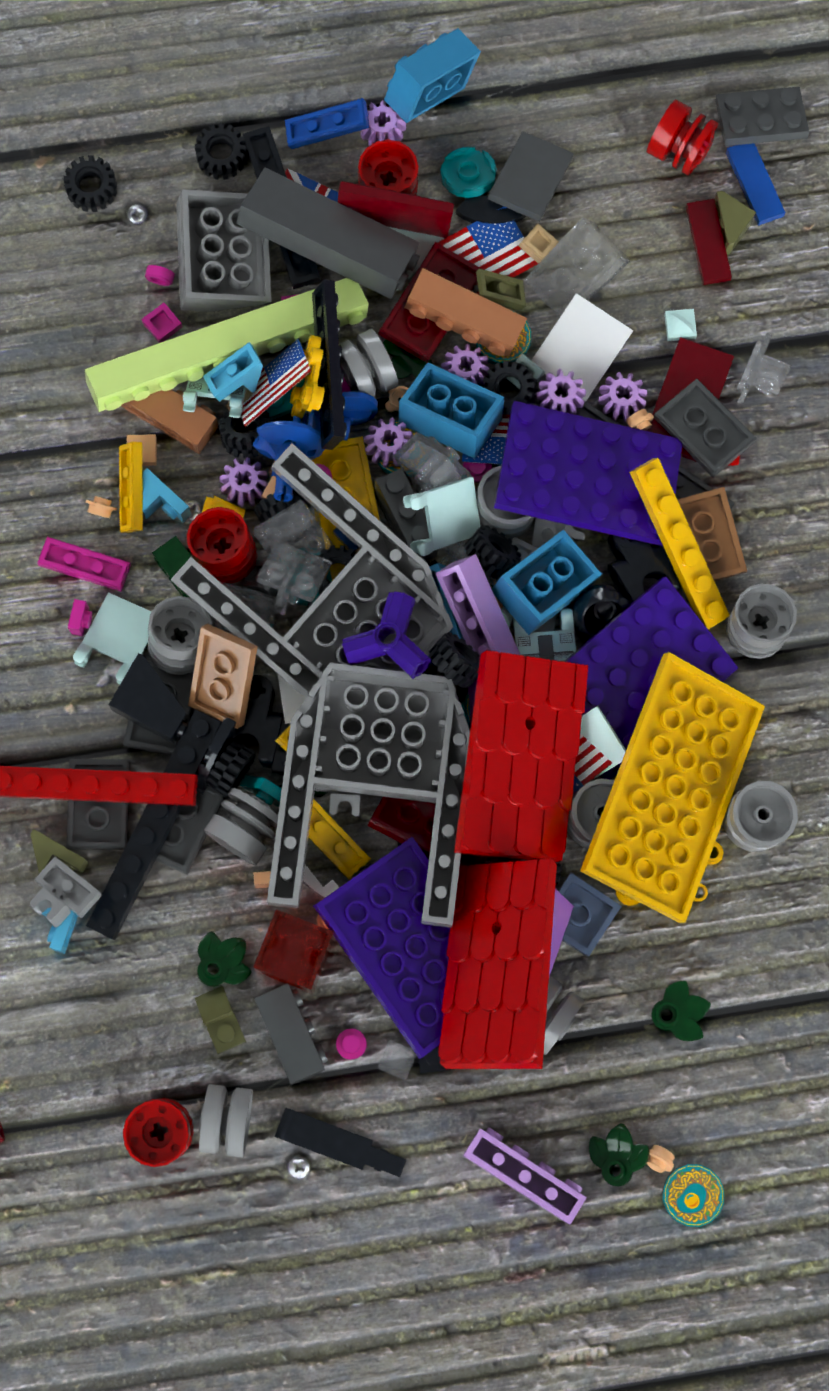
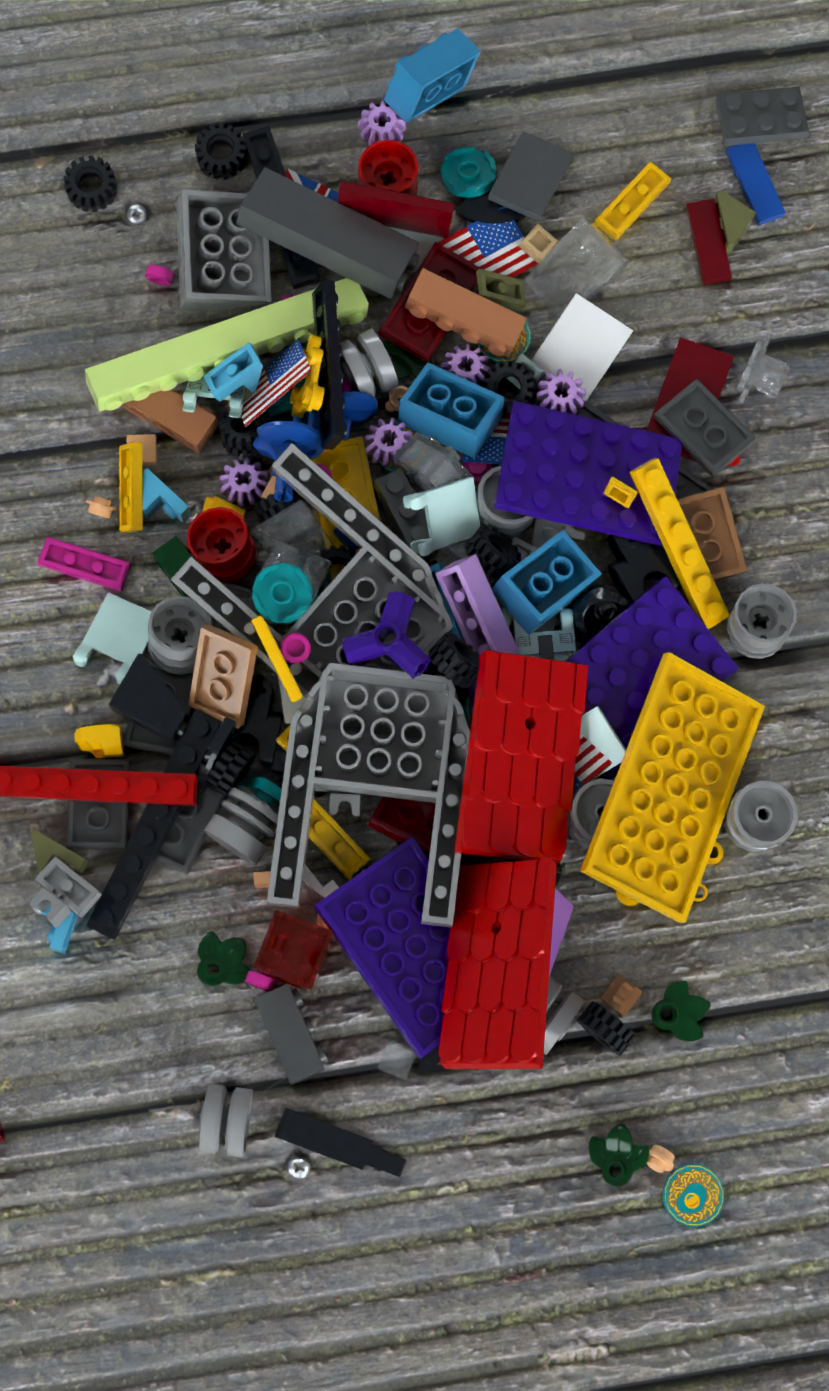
(79, 618): dark pink plate -> none
(101, 740): none -> yellow rock
(152, 1149): red wheel -> none
(162, 323): dark pink plate -> none
(220, 1020): olive slope -> none
(260, 981): none -> dark pink tile
(276, 659): none -> yellow tile
(282, 593): none -> teal tile
(295, 648): none -> dark pink tile
(327, 123): blue tile -> none
(351, 1044): dark pink plate -> none
(524, 1176): lavender brick -> none
(589, 916): sand blue plate -> none
(606, 1028): none -> black tyre
(620, 492): none -> yellow slope
(621, 995): none -> medium nougat tile
(622, 387): lavender gear -> none
(633, 201): none -> yellow tile
(640, 420): light nougat plate -> none
(680, 324): light aqua tile -> none
(682, 137): red wheel -> none

